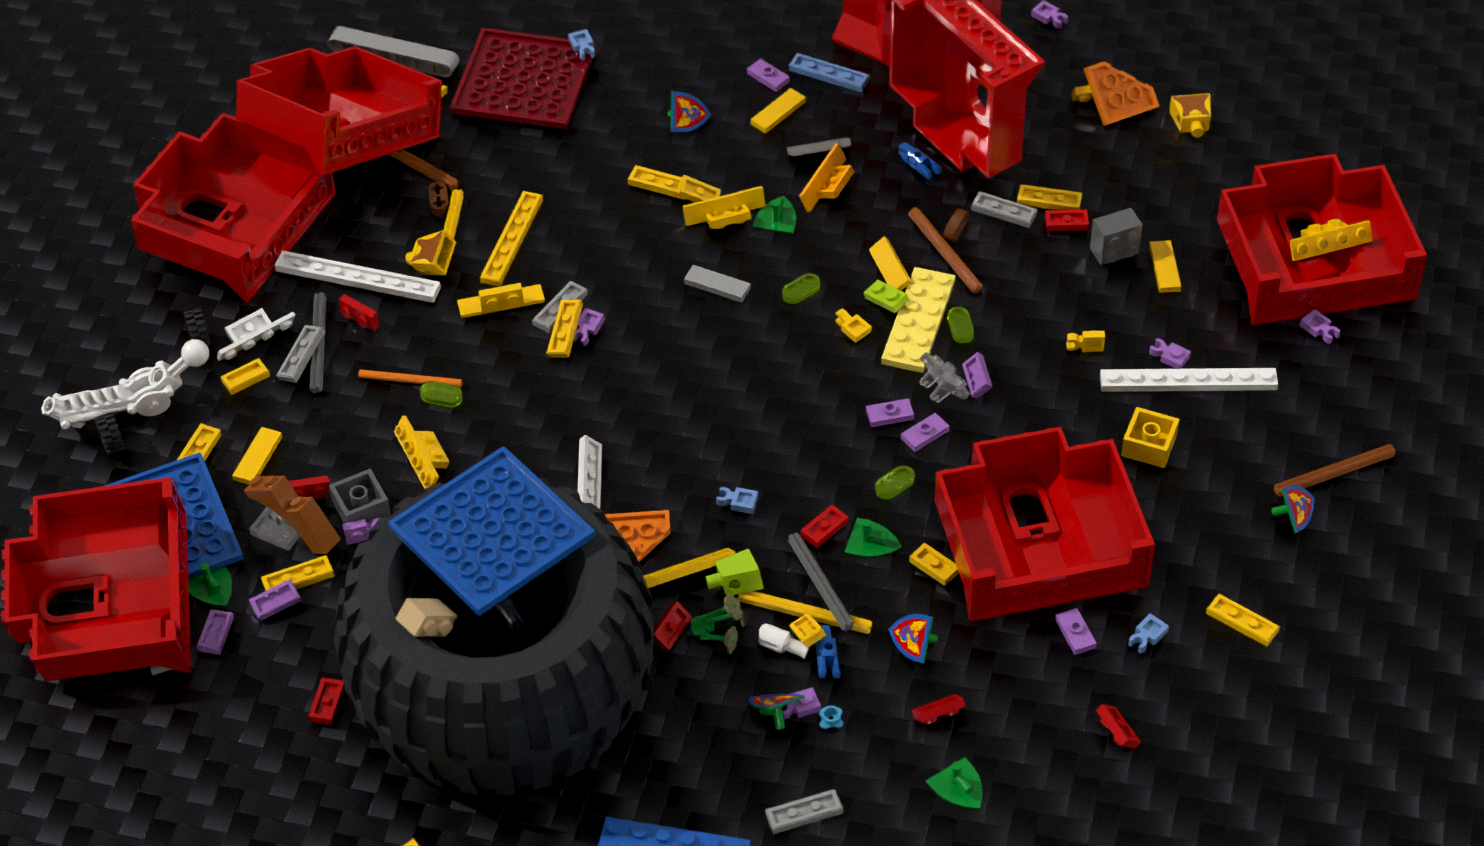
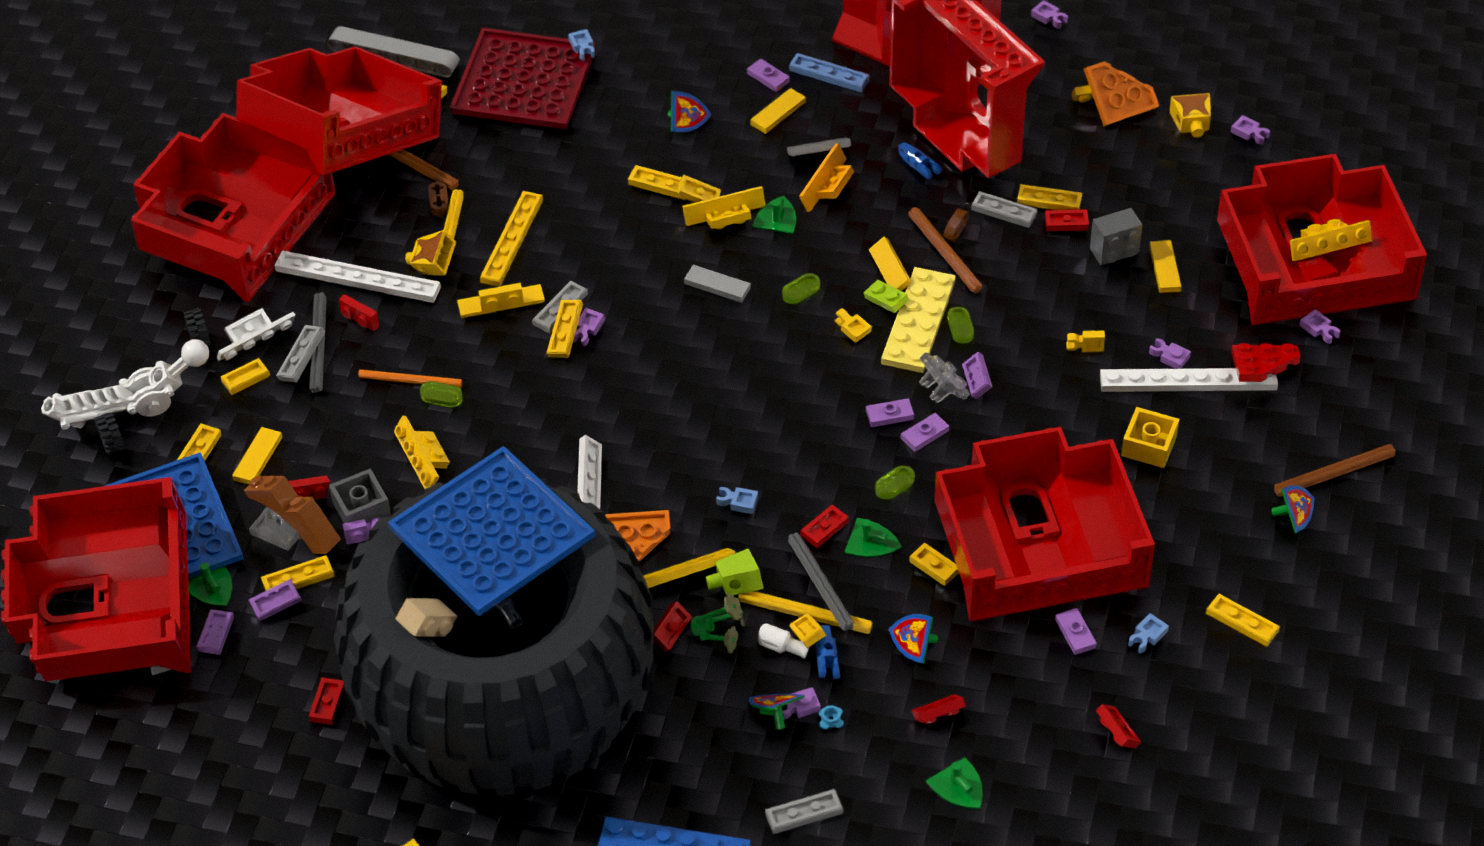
(1249, 129): none -> medium lavender plate
(1258, 361): none -> red plate

